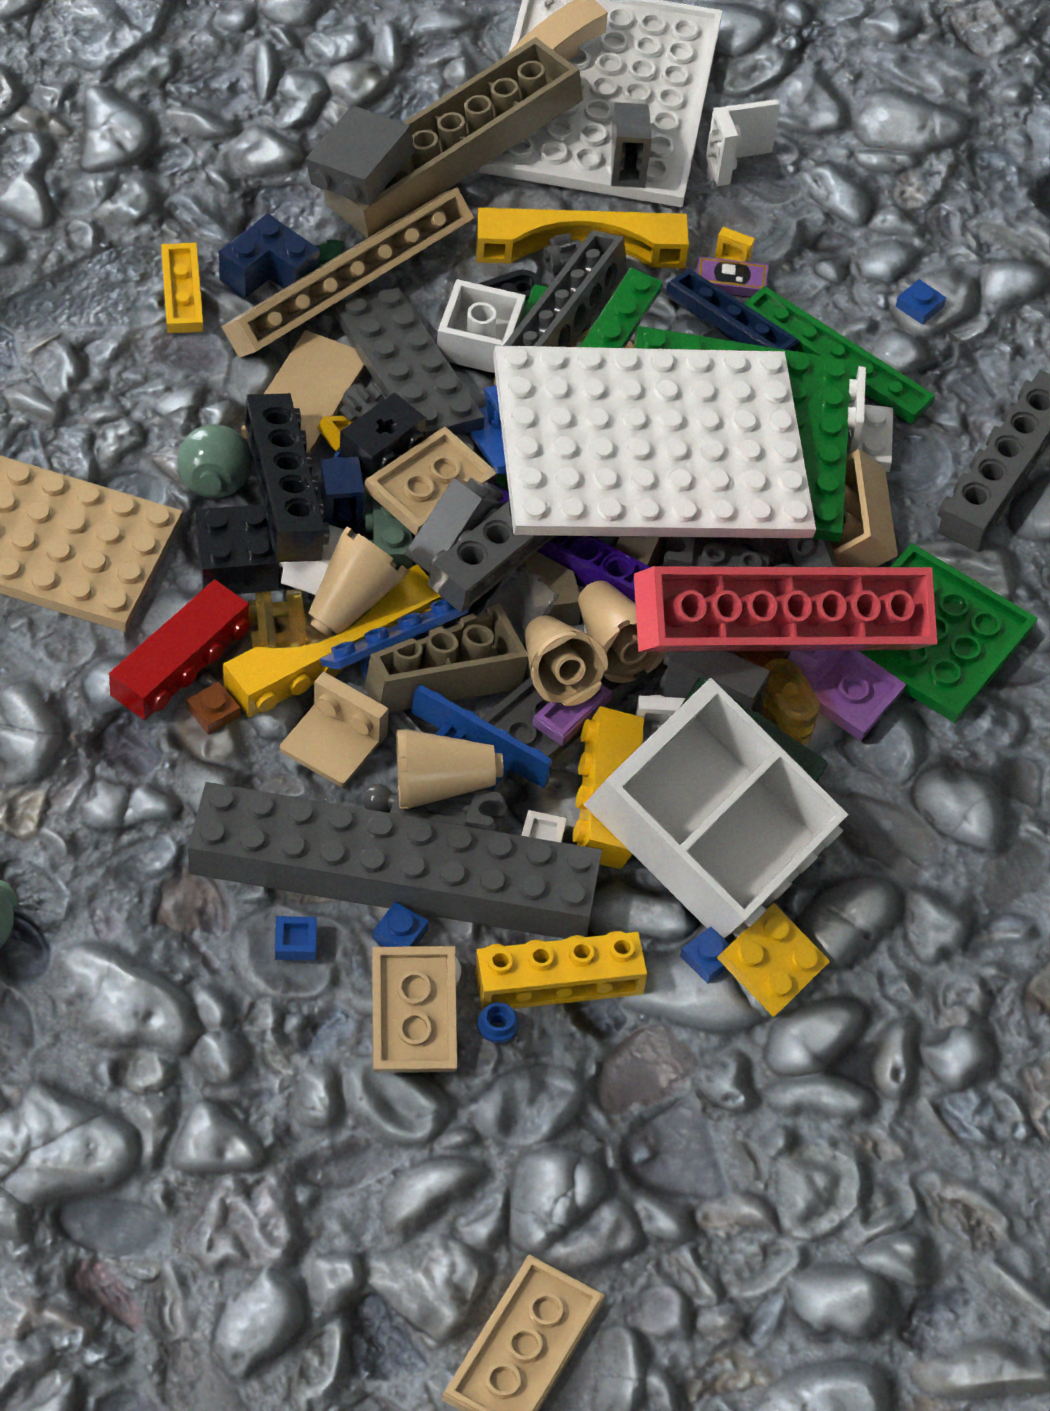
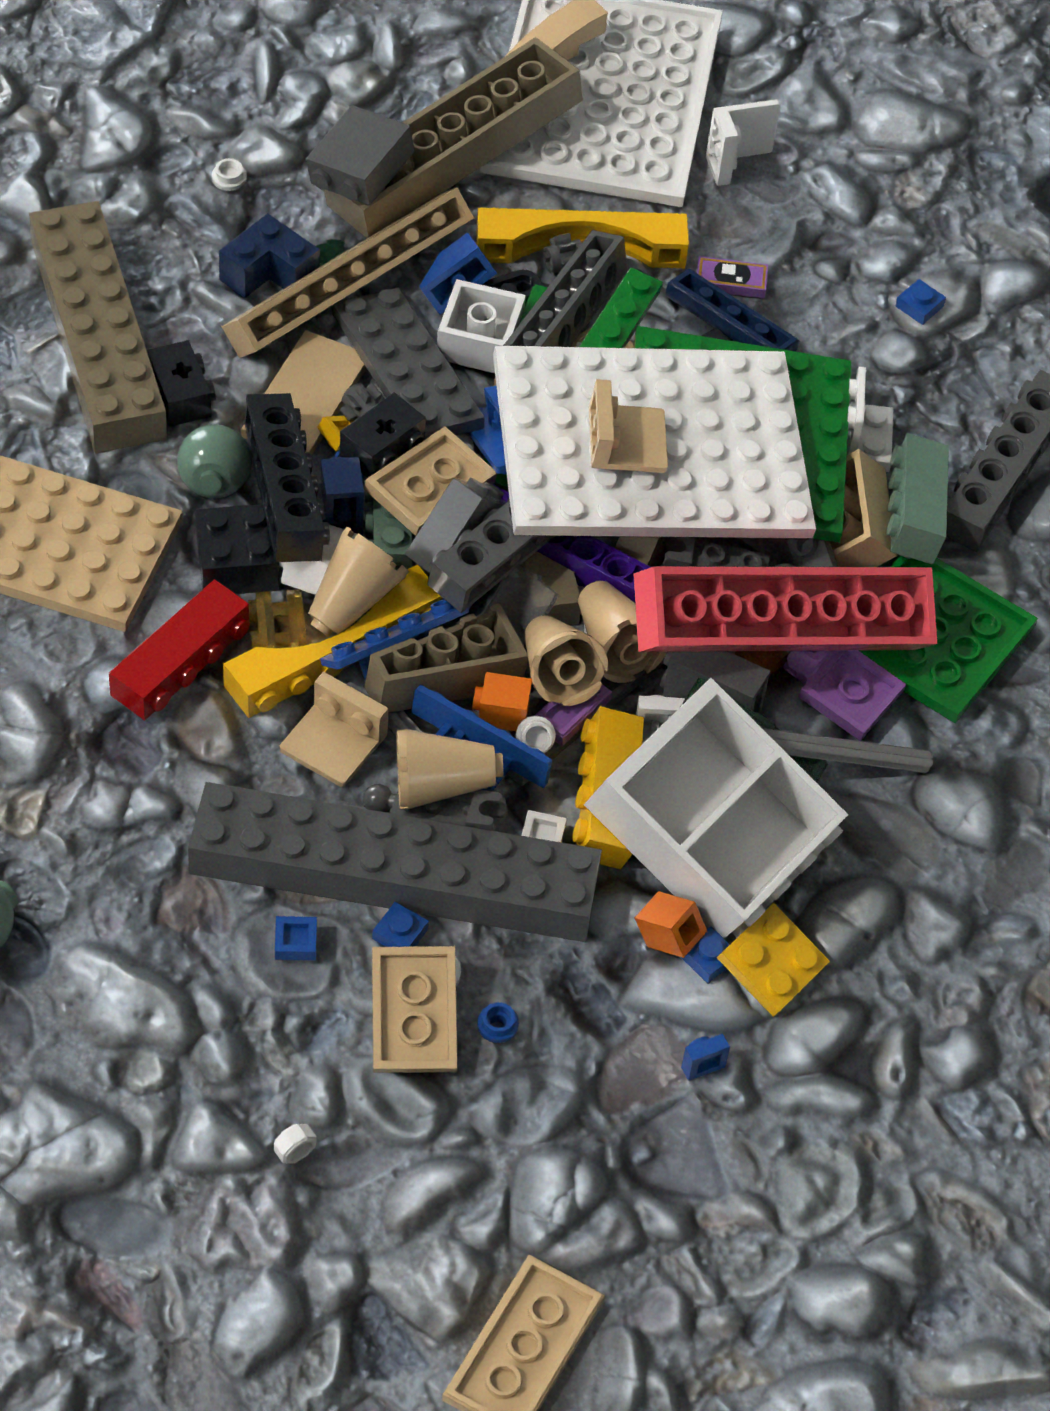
(97, 327): none -> dark tan brick
(182, 288): yellow plate -> none
(182, 382): none -> black brick
(213, 707): dark orange plate -> none
(229, 175): none -> white plate
(295, 1143): none -> white tile
(458, 261): none -> blue slope
(503, 700): none -> orange brick
(536, 733): none -> white plate
(561, 970): yellow brick -> none
(625, 435): none -> tan bracket
(630, 144): dark grey slope -> none
(671, 924): none -> orange brick
(705, 1056): none -> blue plate
(734, 246): yellow tile -> none
(790, 700): clear yellow brick -> none
(852, 751): none -> light grey axle
(881, 381): green plate -> none
(918, 498): none -> sand green brick

